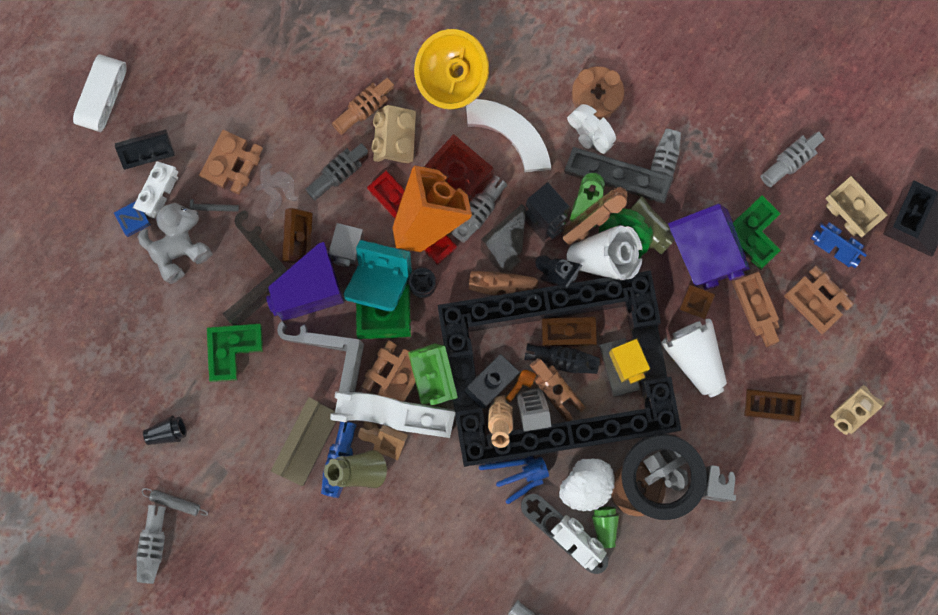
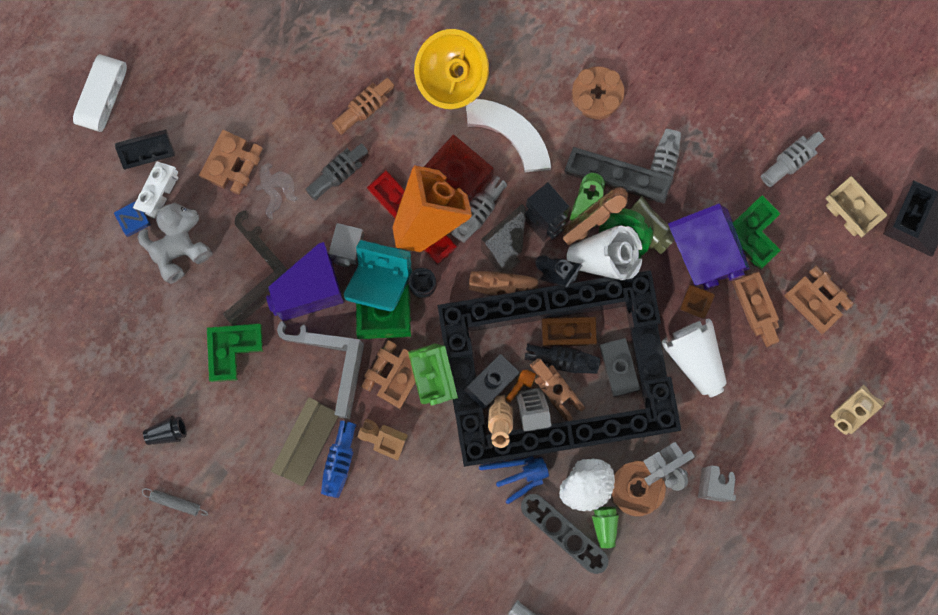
(150, 546): light grey hinge -> none
(213, 207): dark grey pin -> none
(296, 234): reddish brown plate -> none
(357, 470): olive plant -> none
(393, 413): white piece -> none
(394, 134): tan bracket -> none
(589, 549): white hinge -> none
(592, 131): white plate -> none
(629, 361): yellow brick -> none
(671, 510): black tyre -> none
(796, 410): reddish brown slope -> none
(848, 249): blue hinge -> none

